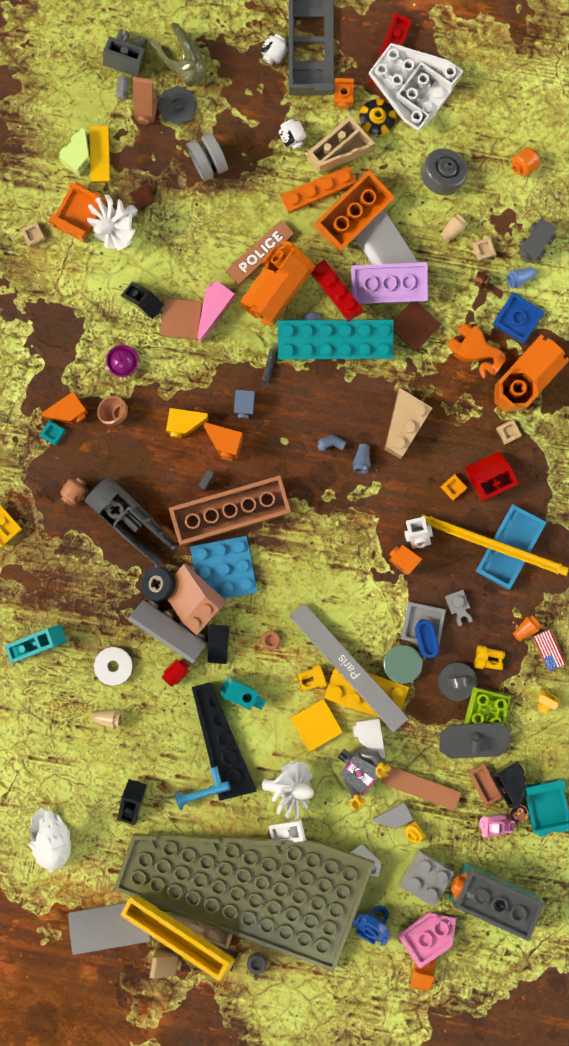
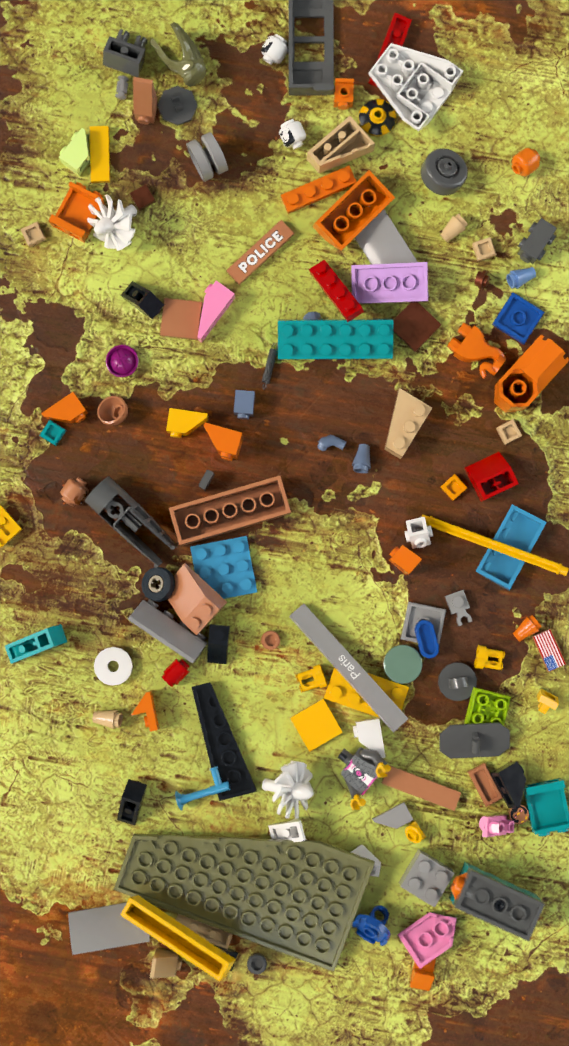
(49, 840): white head -> none
(147, 706): none -> orange slope
(234, 690): teal torso -> none
(278, 283): orange brick -> none

